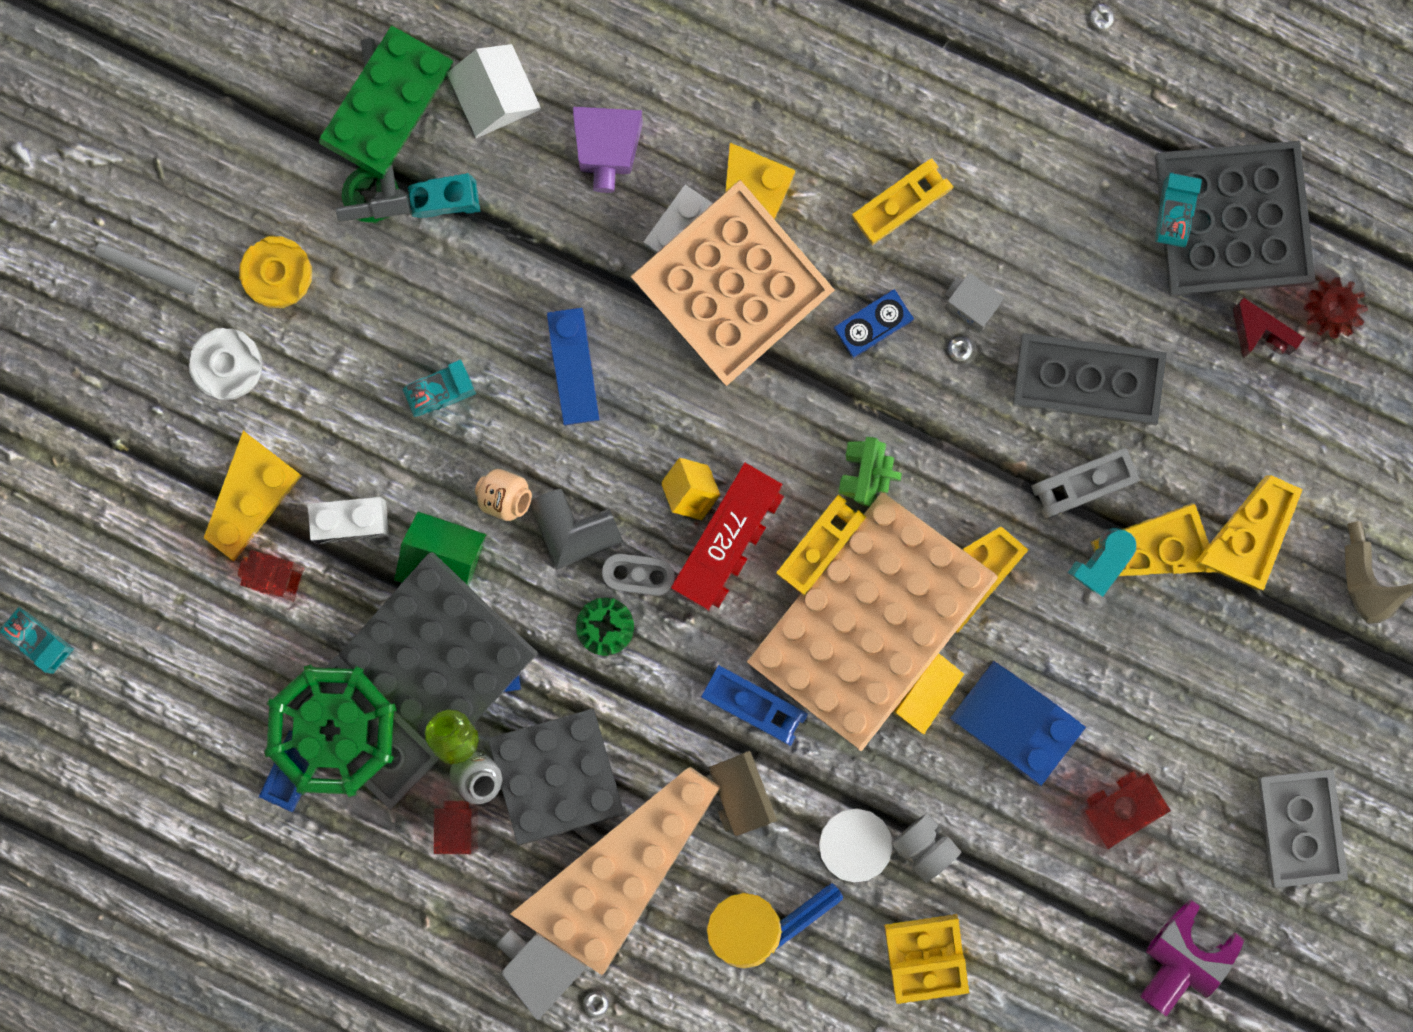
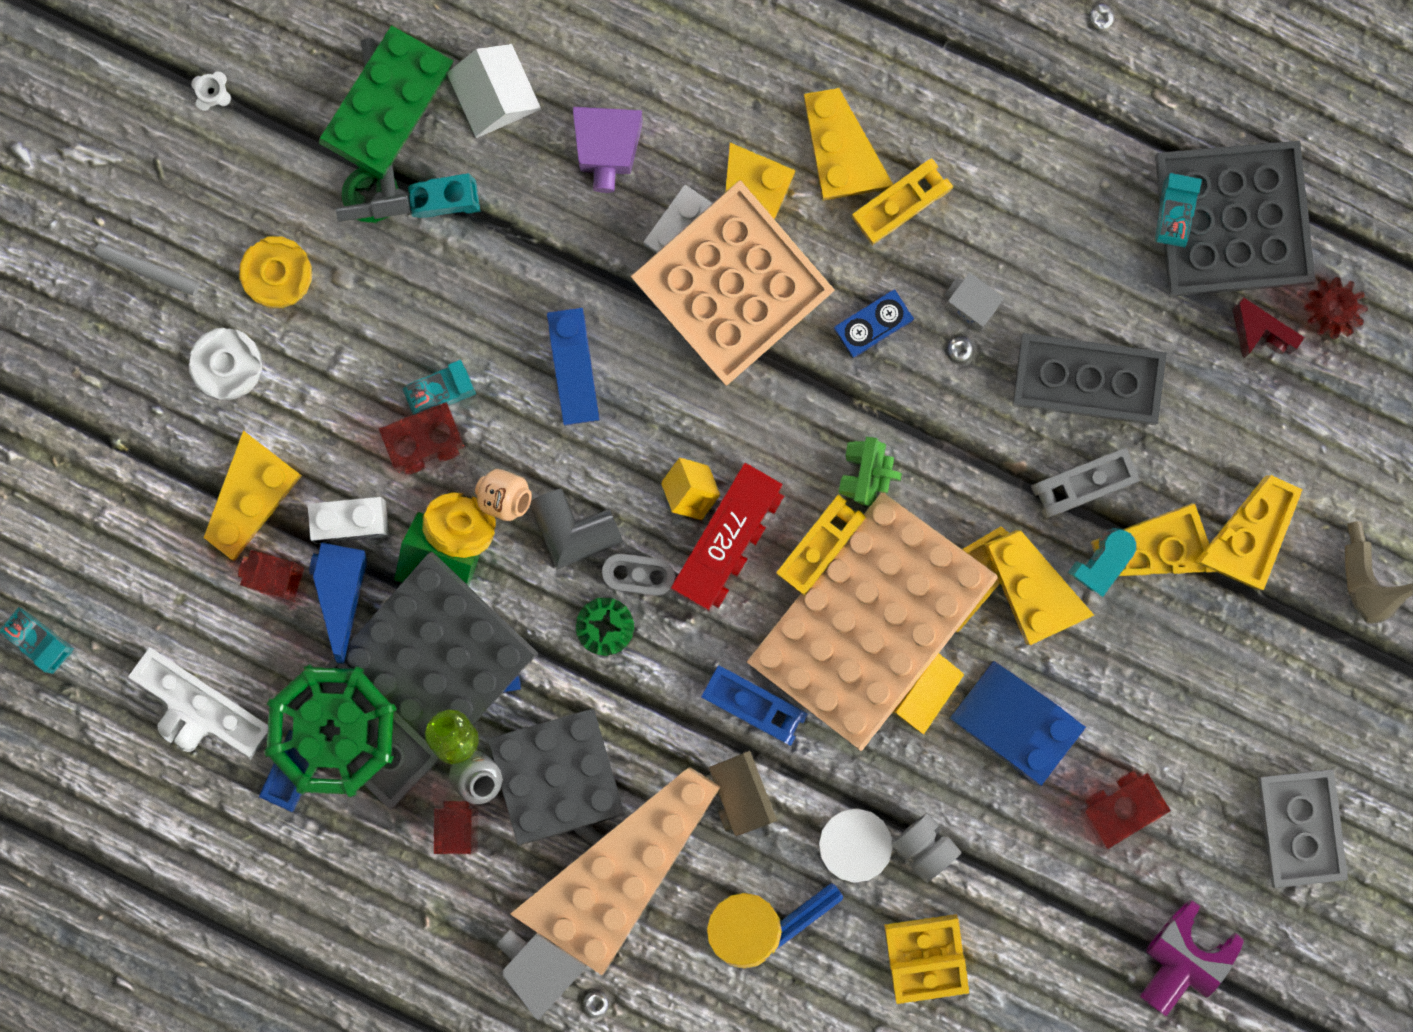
(196, 708): none -> white plate
(203, 83): none -> white plate
(338, 582): none -> blue slope
(419, 428): none -> clear red brick
(458, 526): none -> yellow tile
(841, 149): none -> yellow wing
(1034, 589): none -> yellow wing

